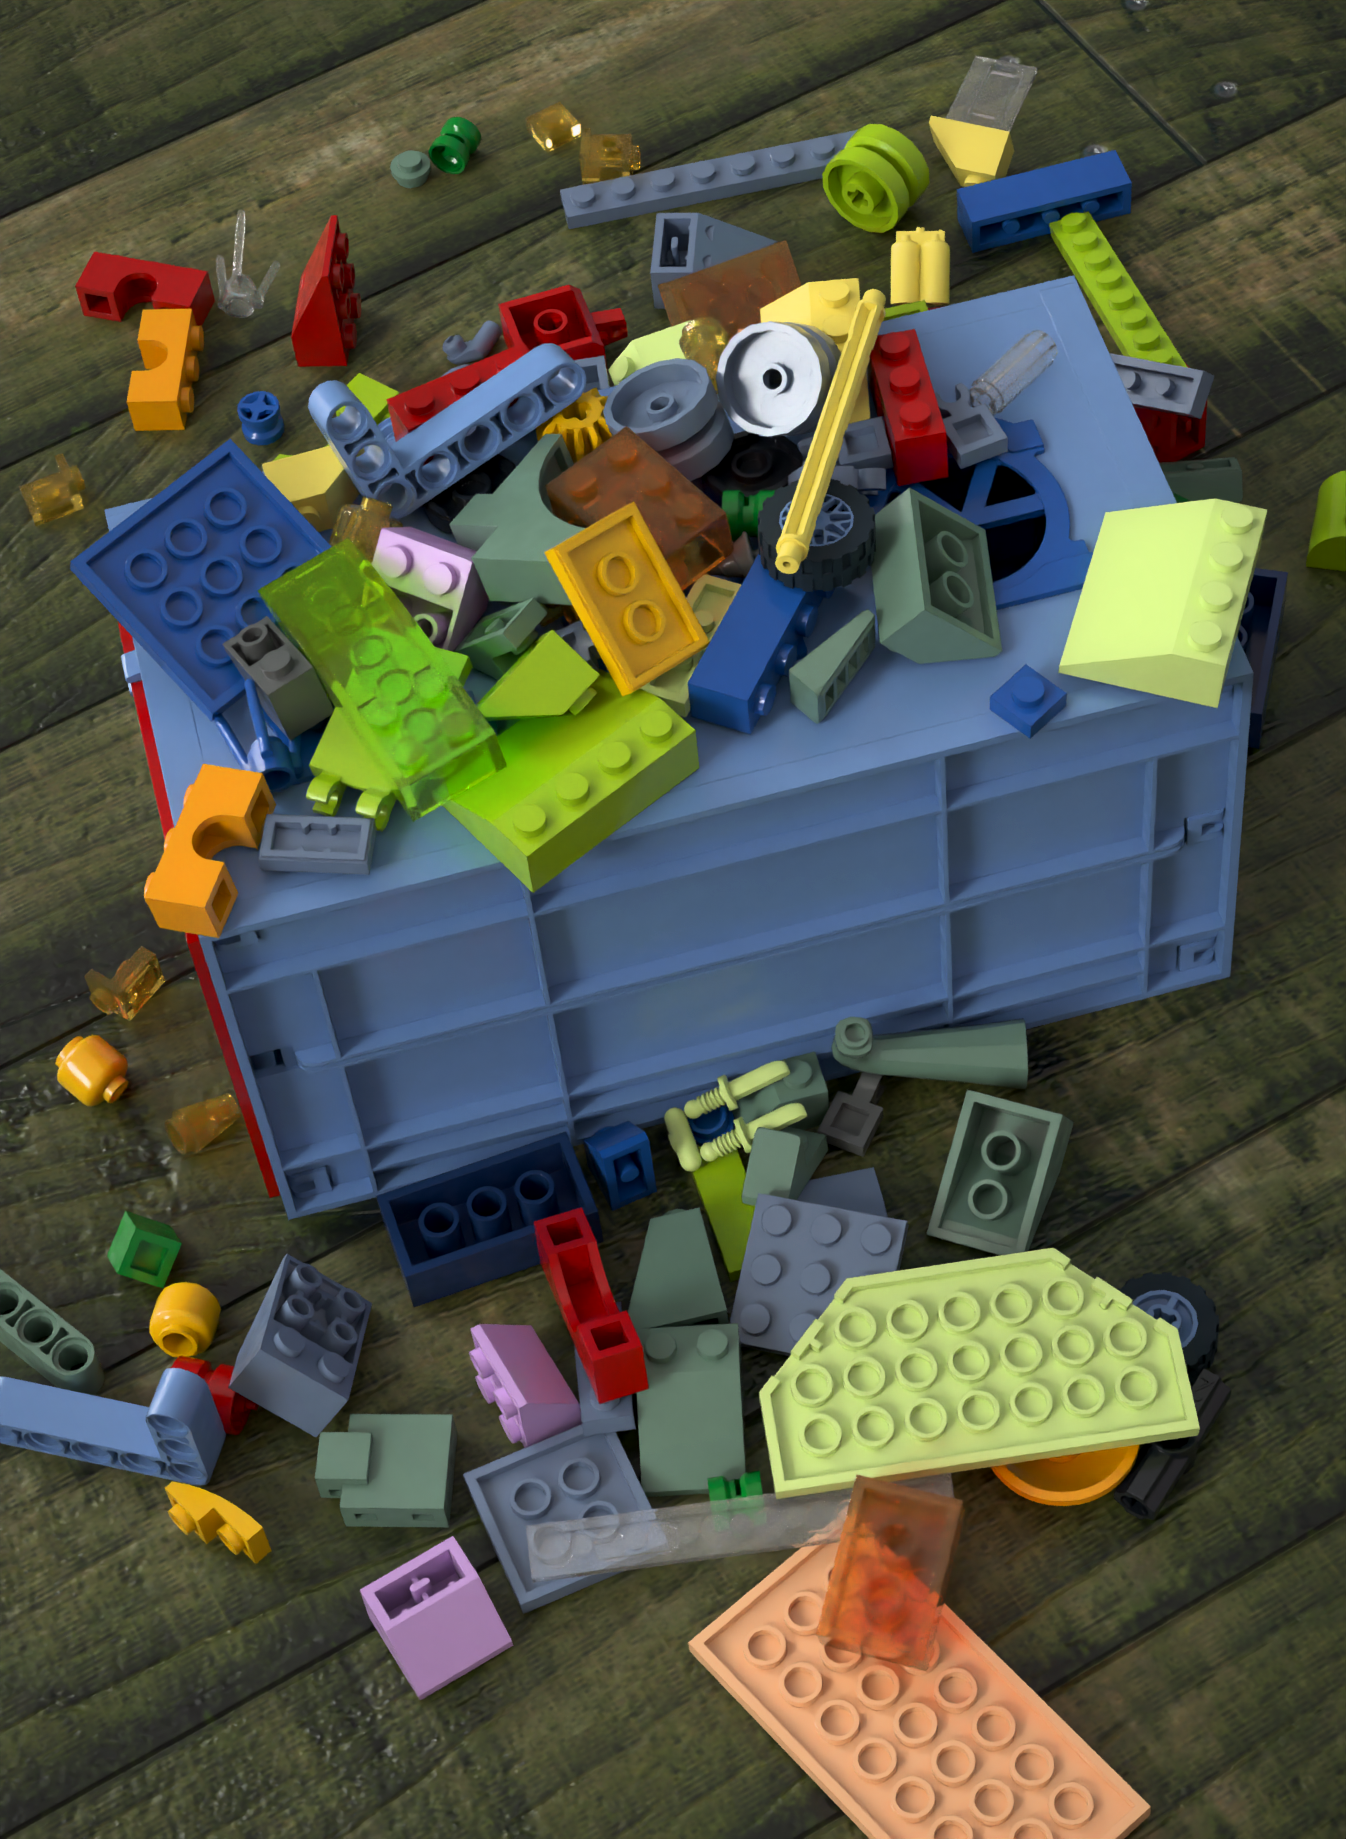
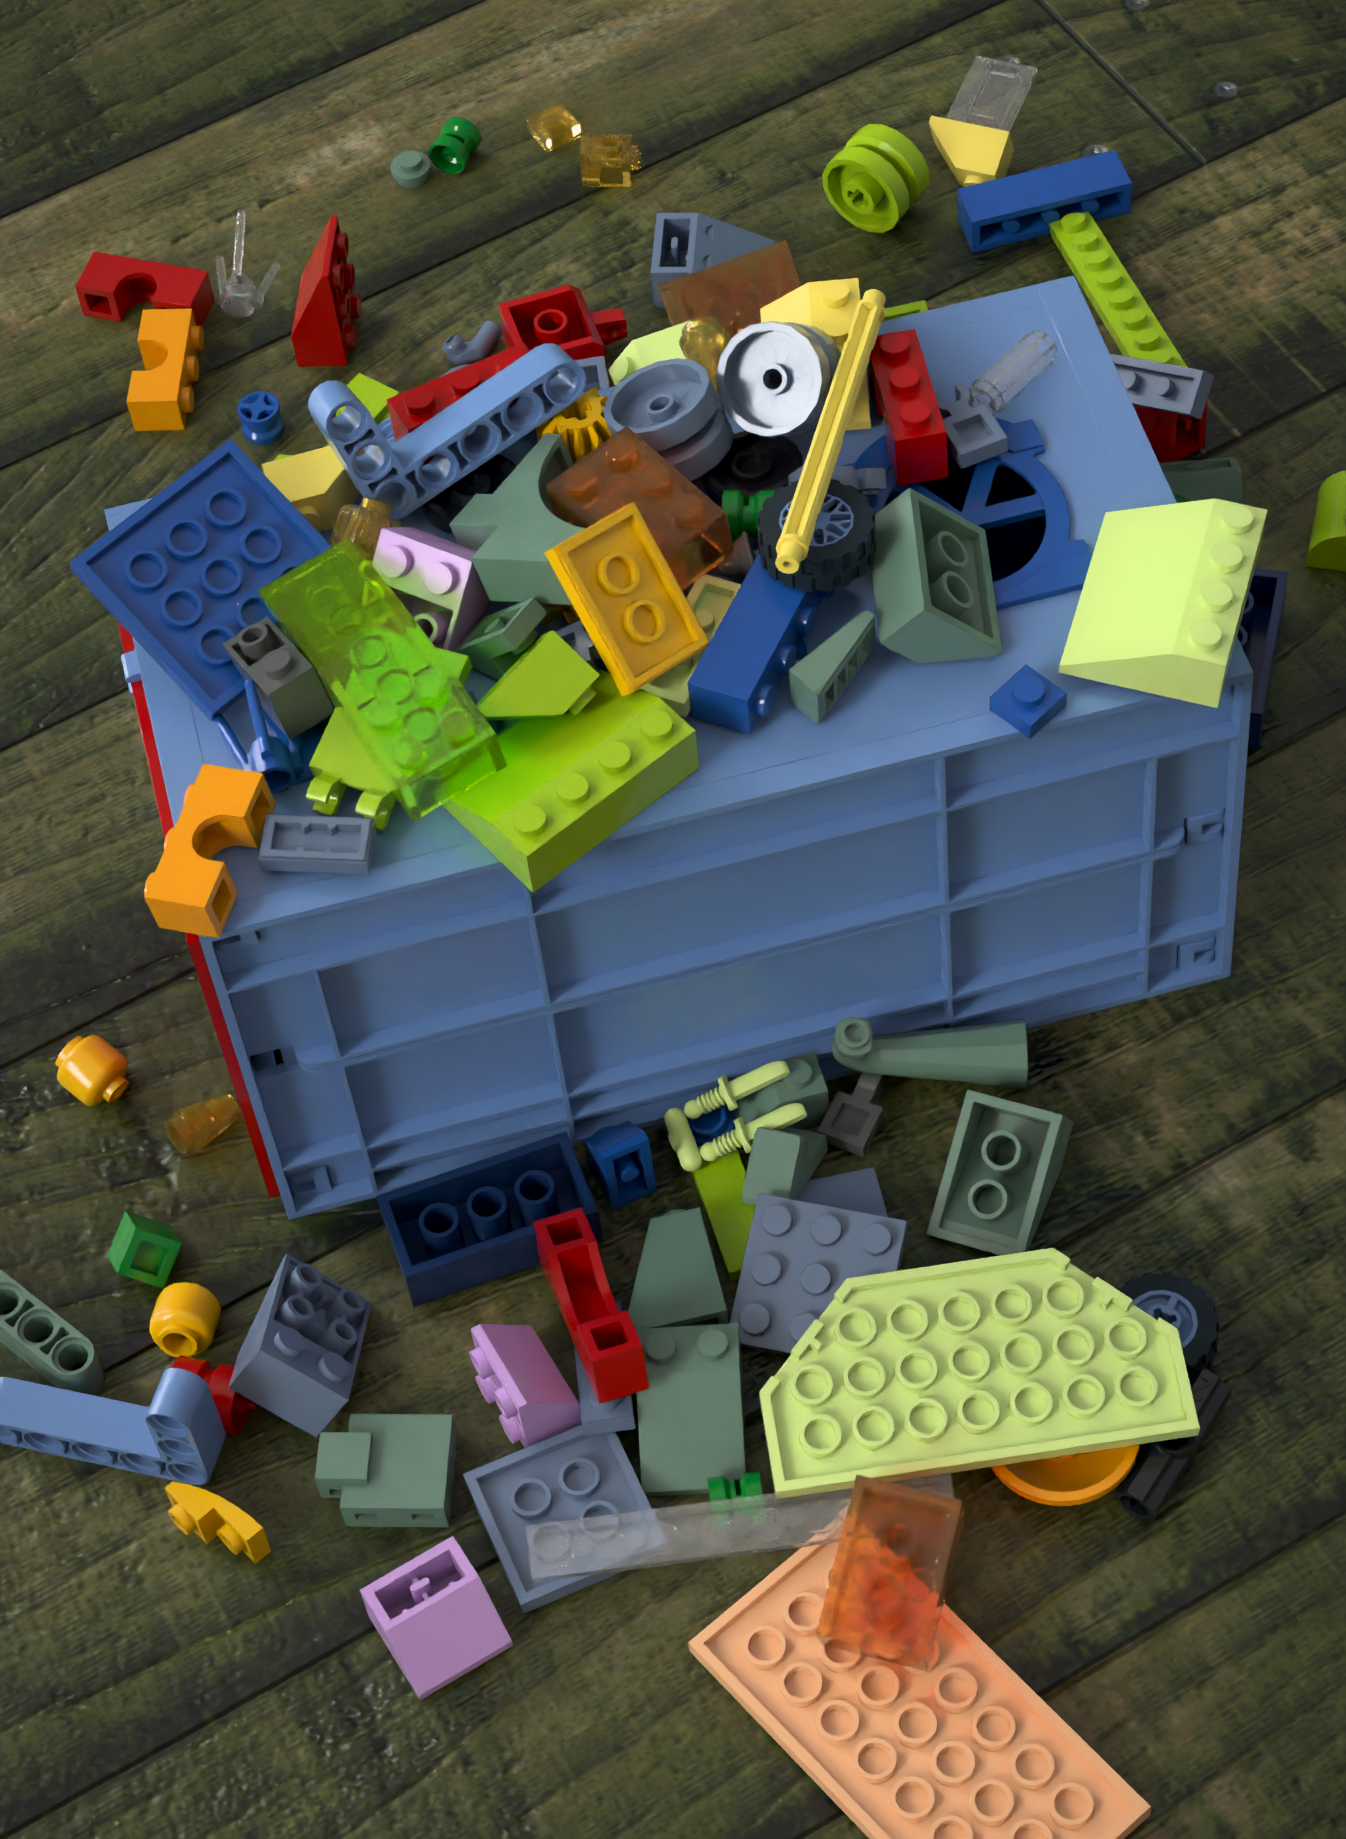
(54, 494): clear yellow bracket -> none
(129, 988): clear yellow bracket -> none
(700, 181): sand blue plate -> none
(863, 446): sand blue plate -> none
(920, 268): light yellow piece -> none

